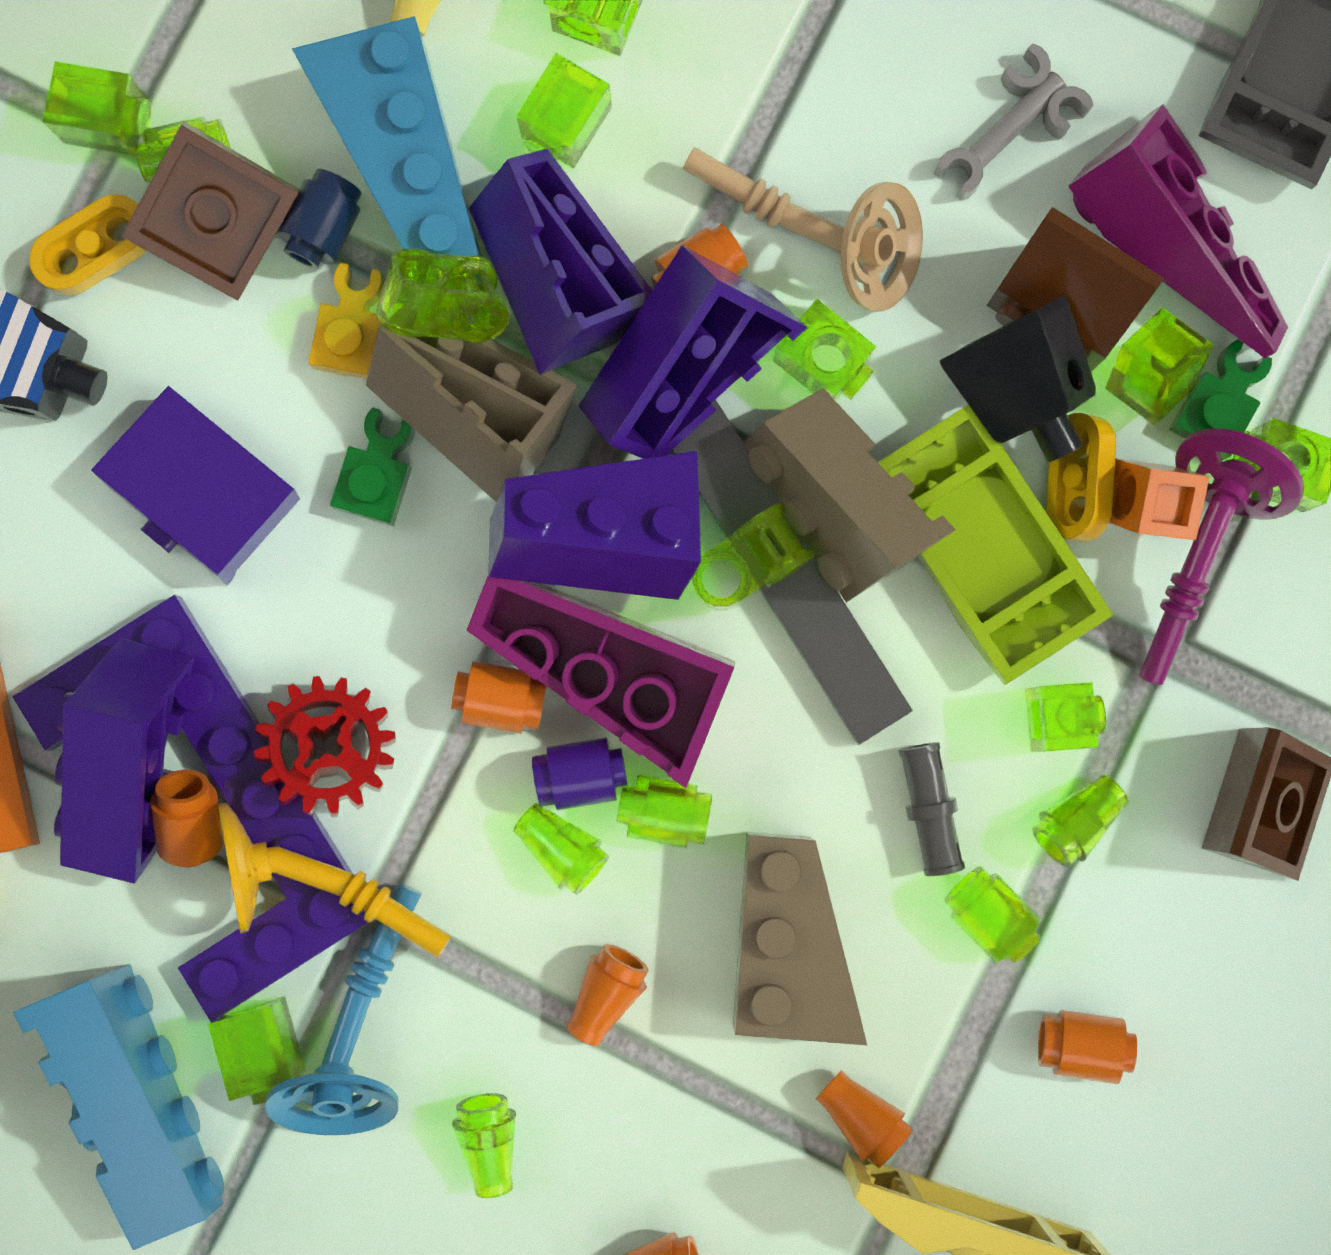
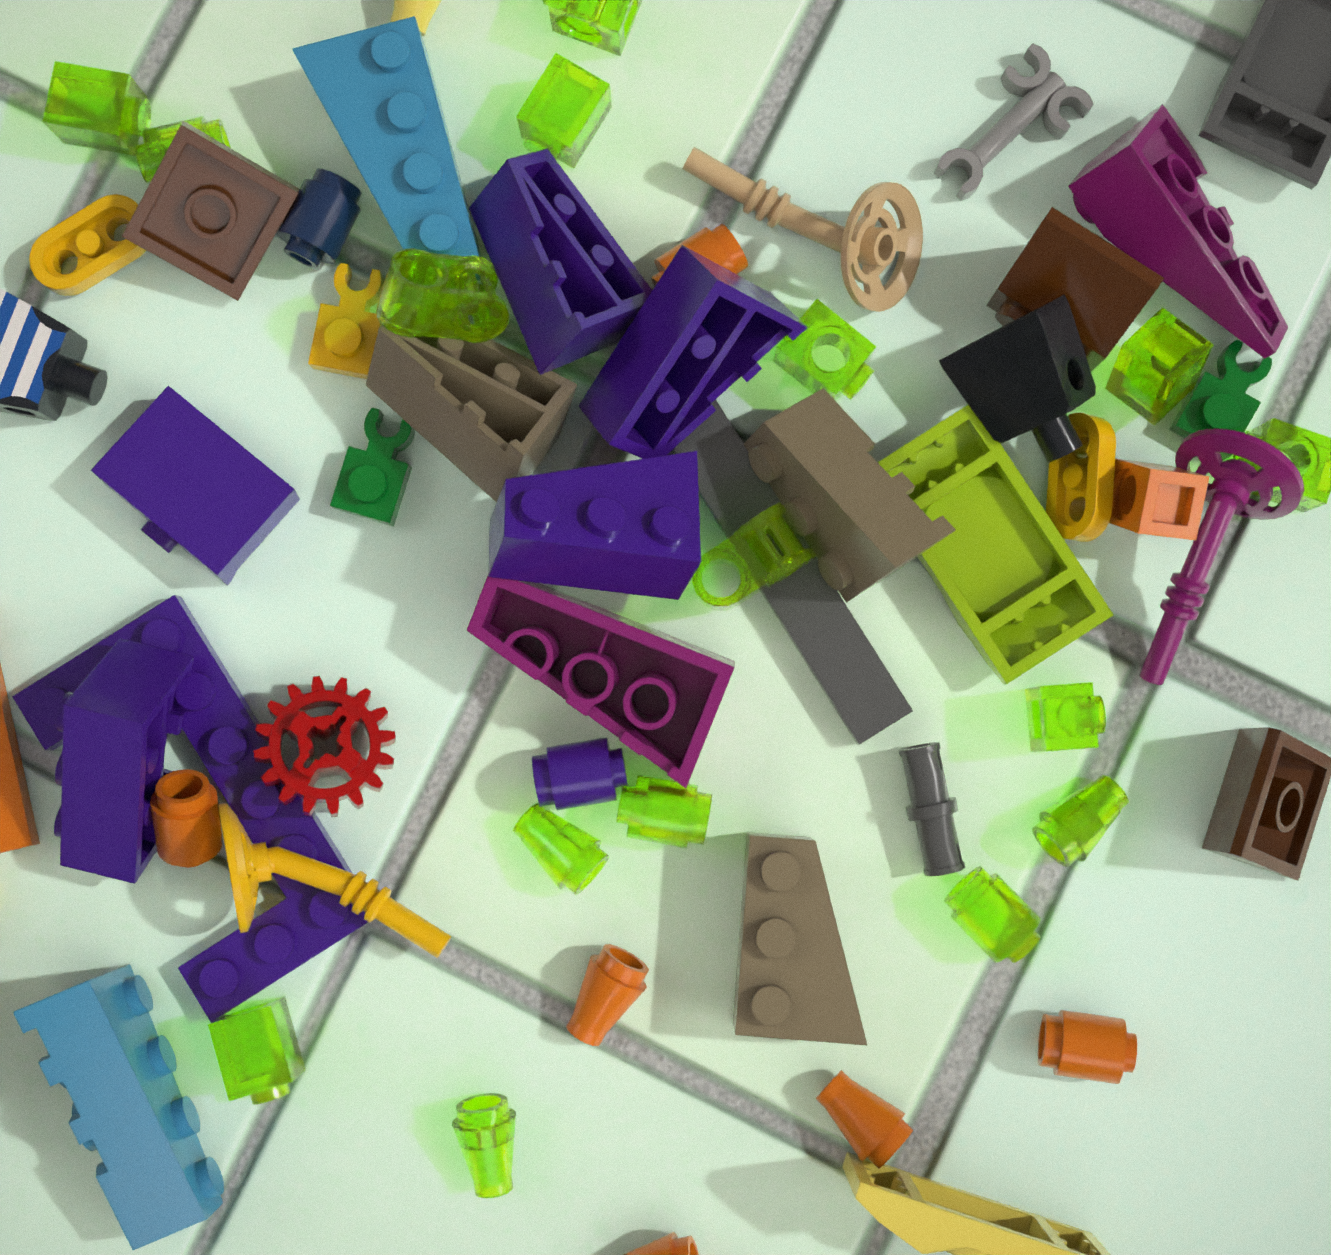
(333, 1082): dark azure dish -> none
(498, 698): orange brick -> none

